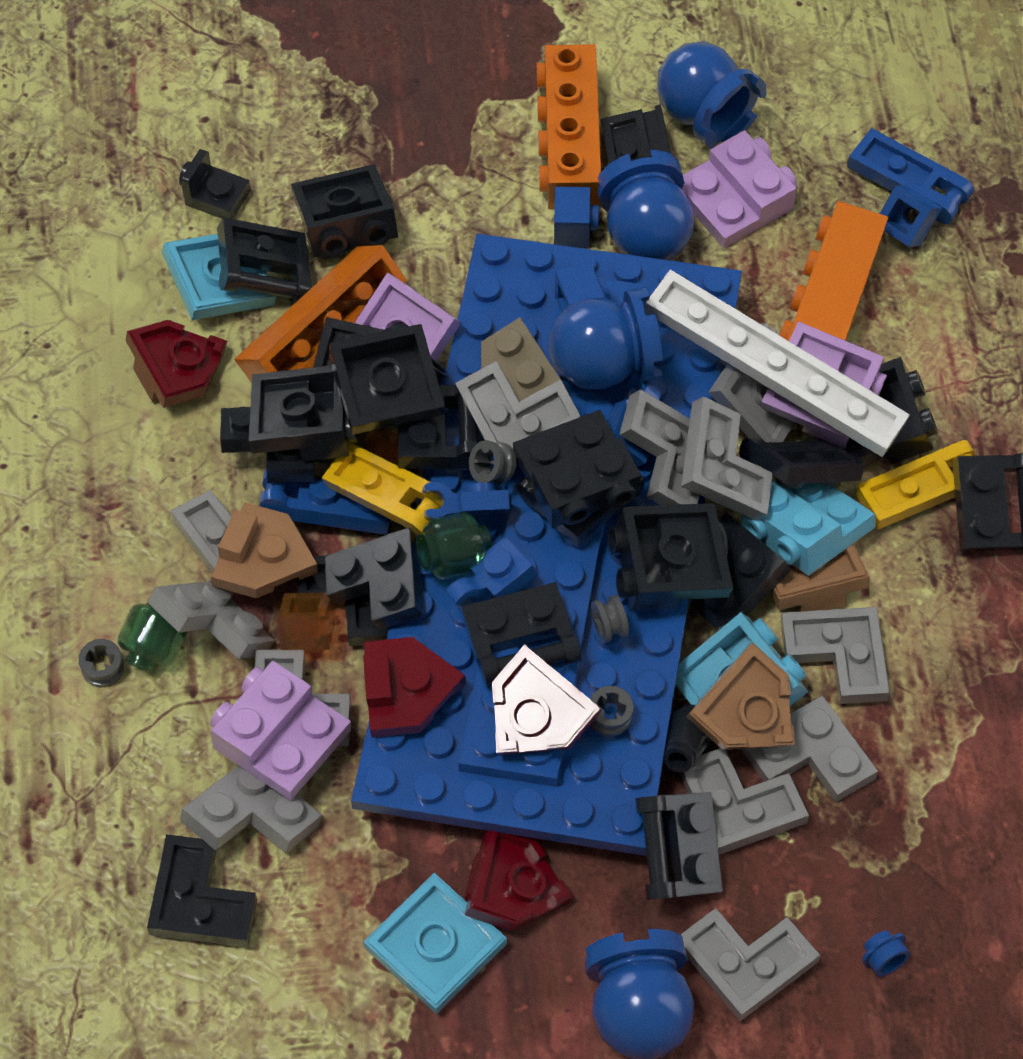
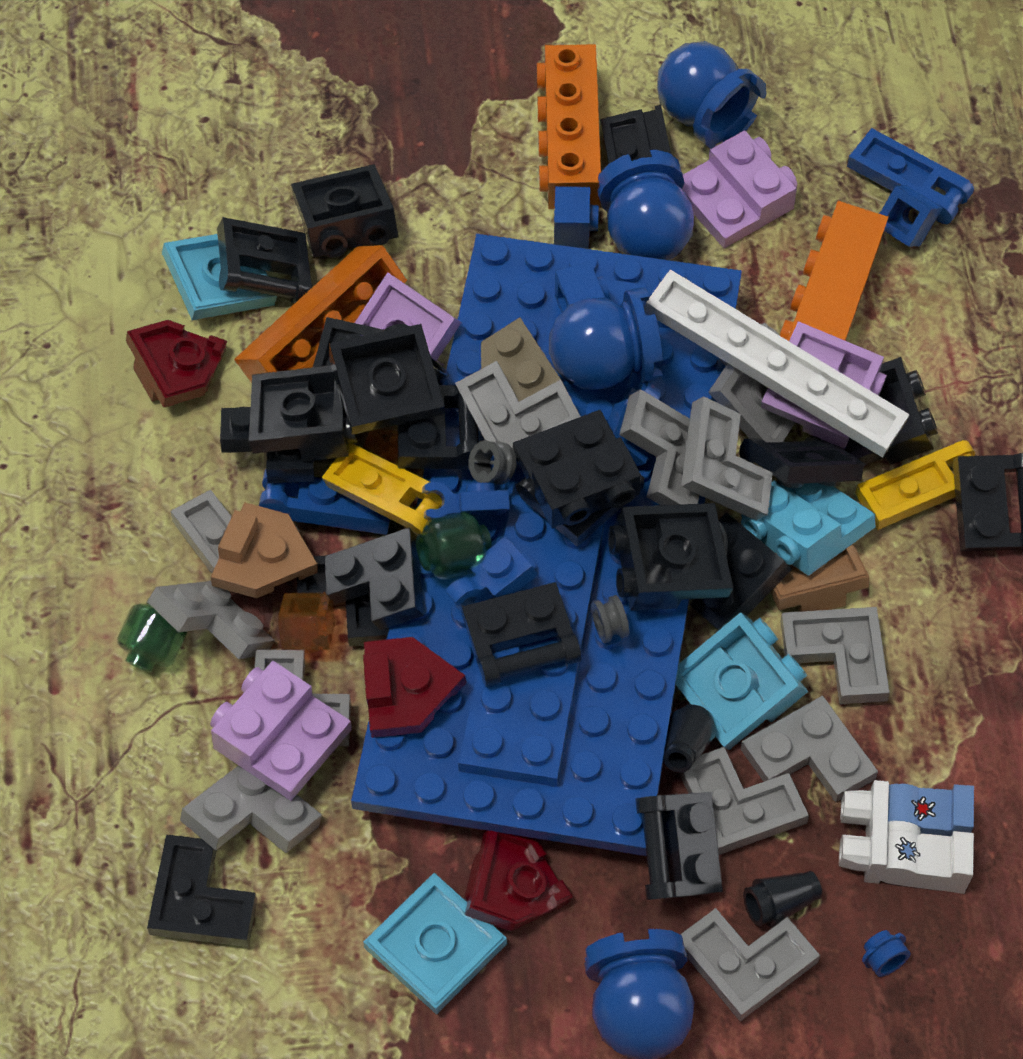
(91, 652): dark grey bush -> none
(212, 188): black bracket -> none
(537, 707): plate -> none
(624, 704): dark grey bush -> none
(747, 705): medium nougat plate -> none
(780, 897): none -> black cone
(911, 835): none -> white hips

